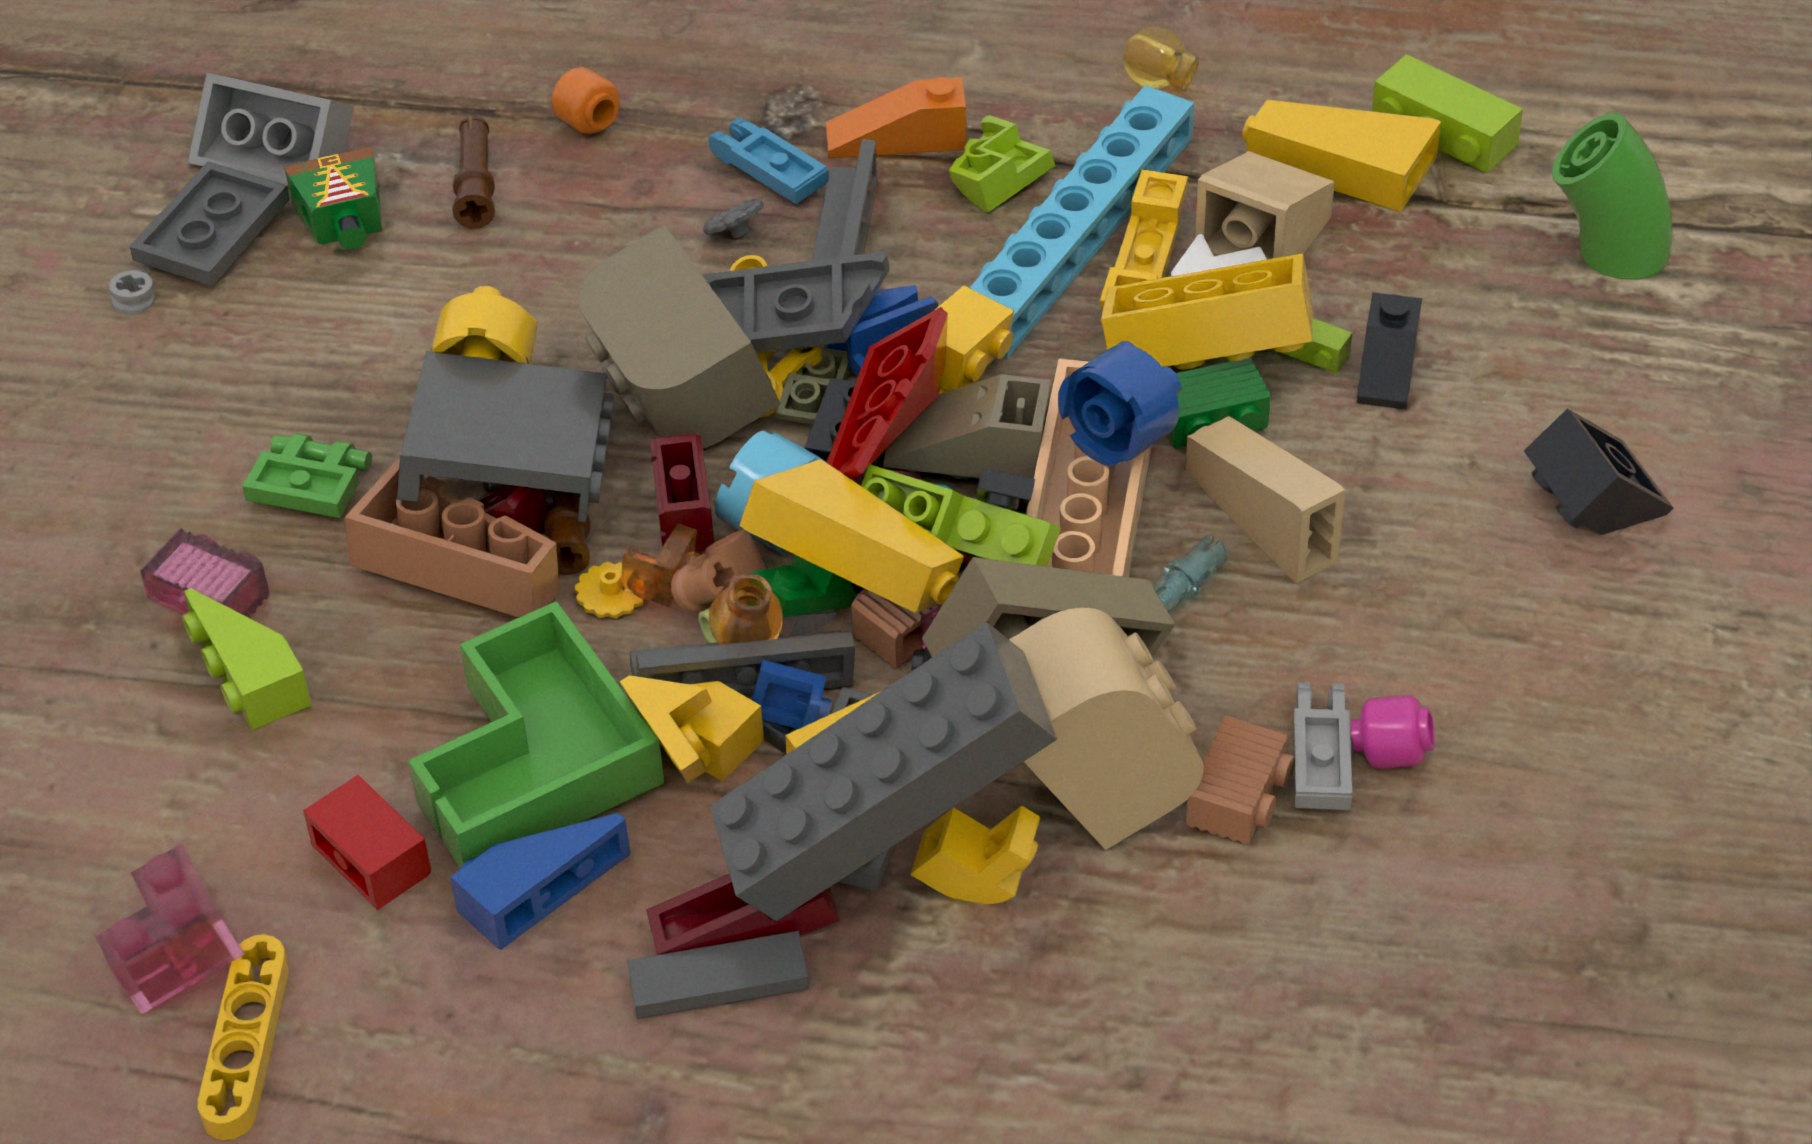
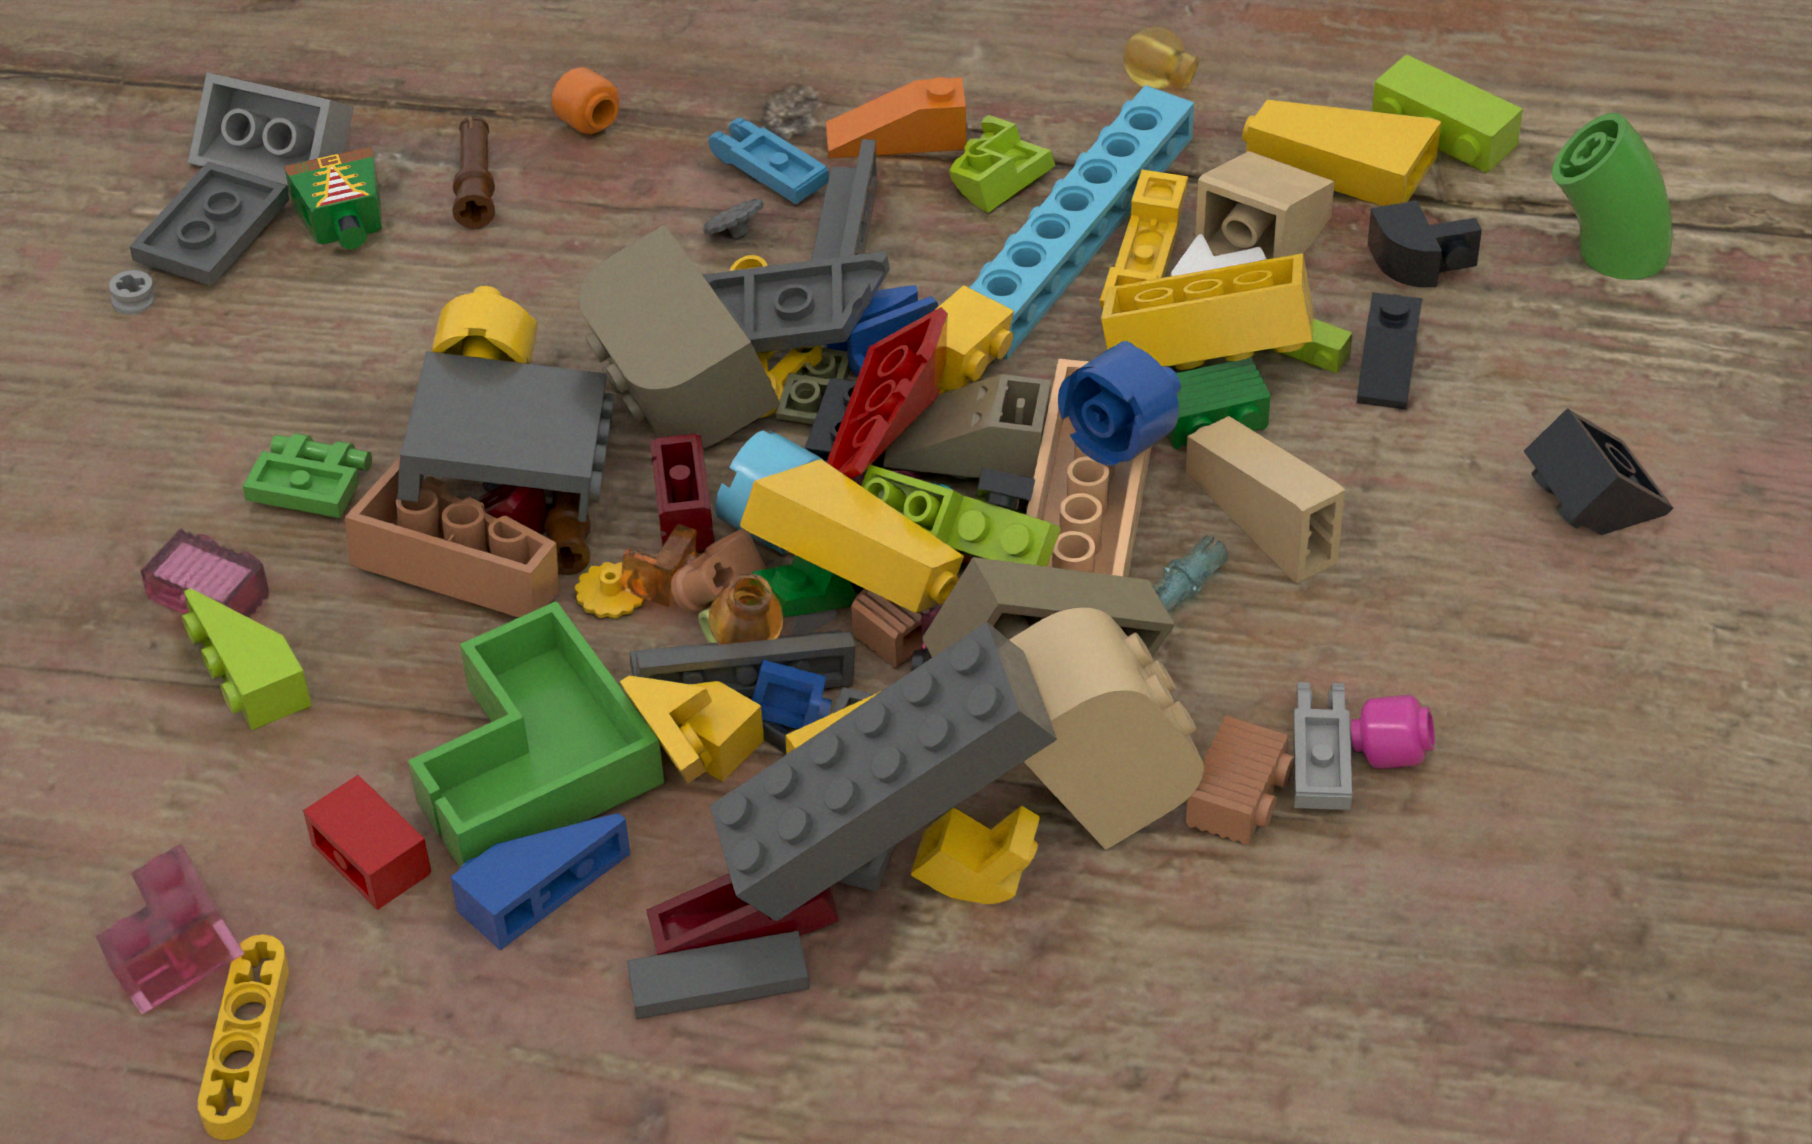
(1414, 250): none -> black brick

